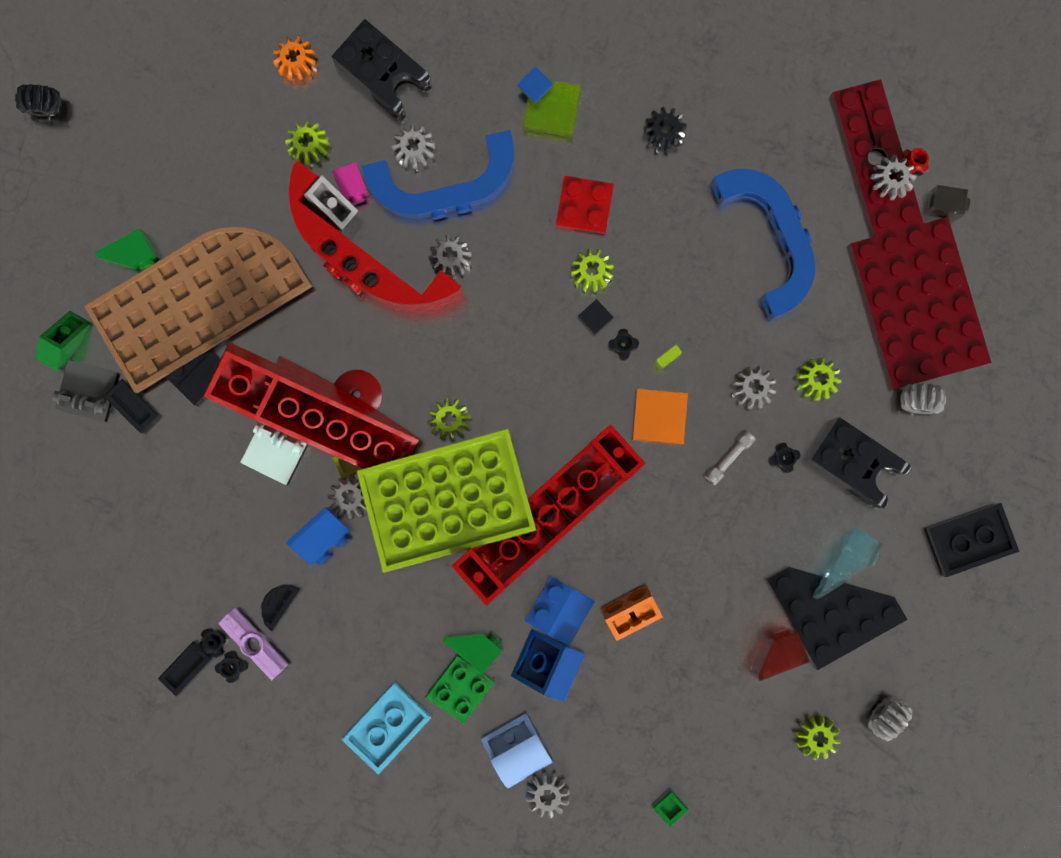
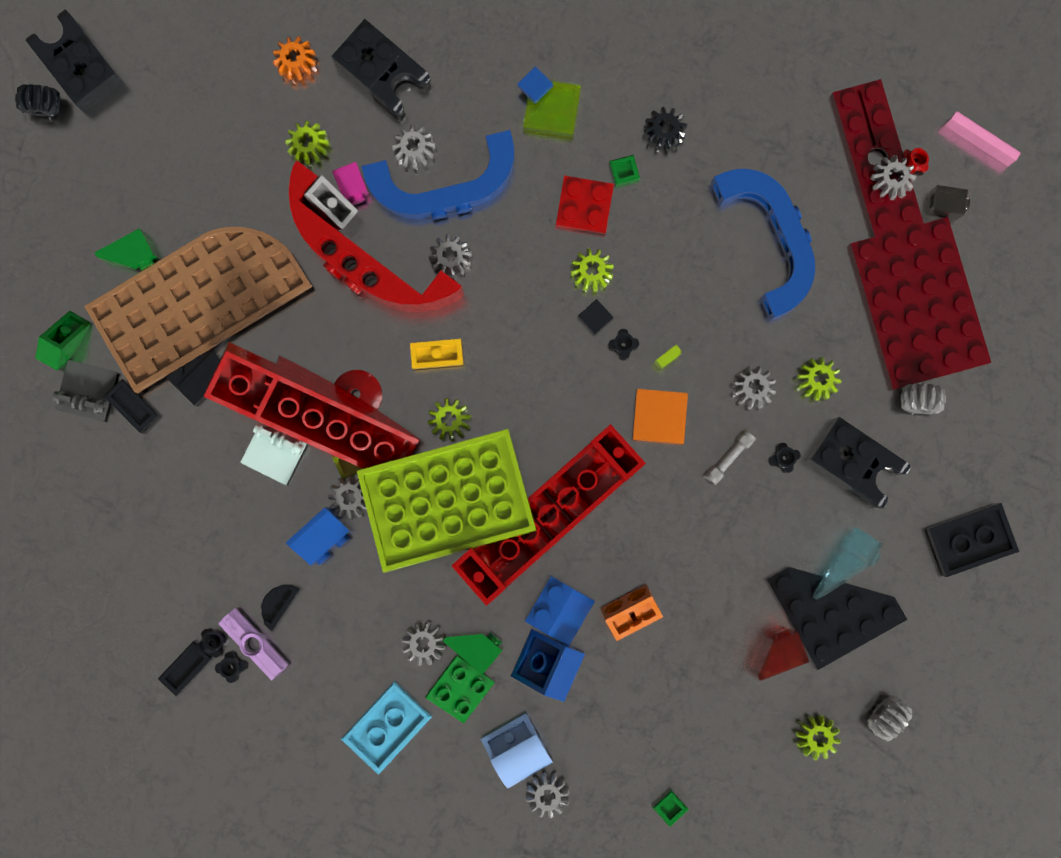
(71, 58): none -> black brick
(414, 643): none -> light grey gear
(436, 354): none -> yellow plate
(624, 170): none -> green tile
(982, 139): none -> bright pink tile

